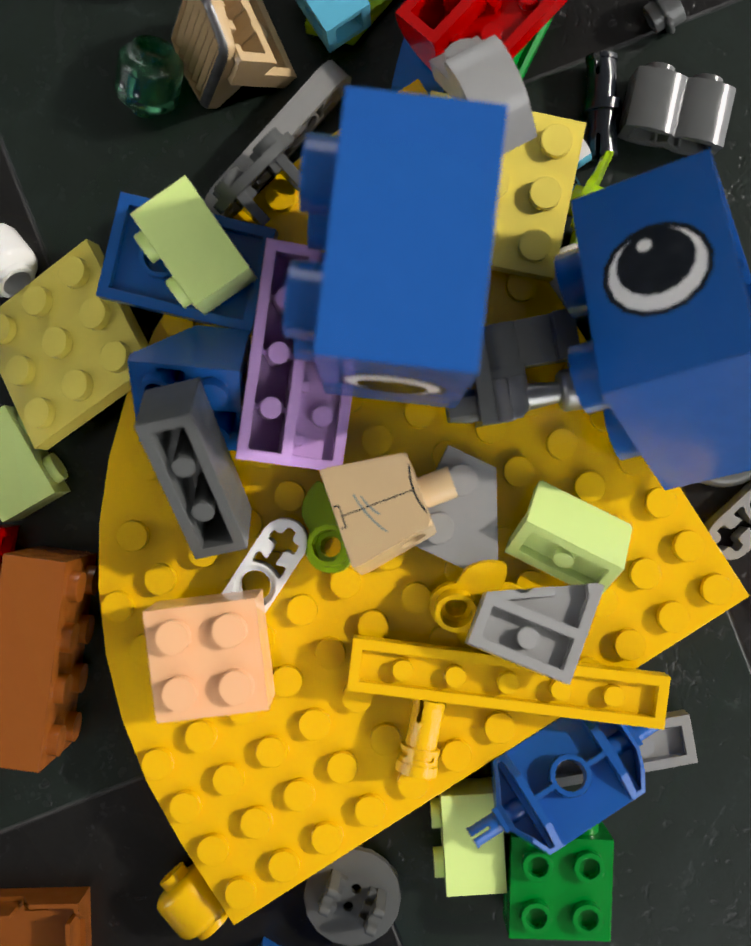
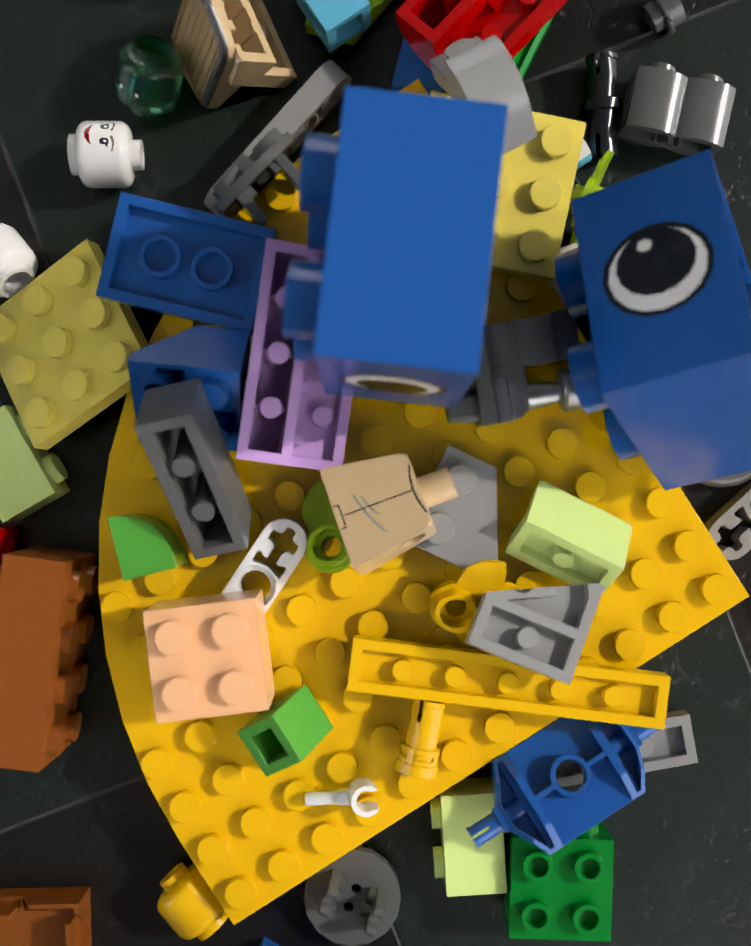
(105, 154): none -> white head
(144, 545): none -> bright green brick
(192, 246): yellowish green brick -> none
(286, 731): none -> bright green brick
(347, 797): none -> white hand

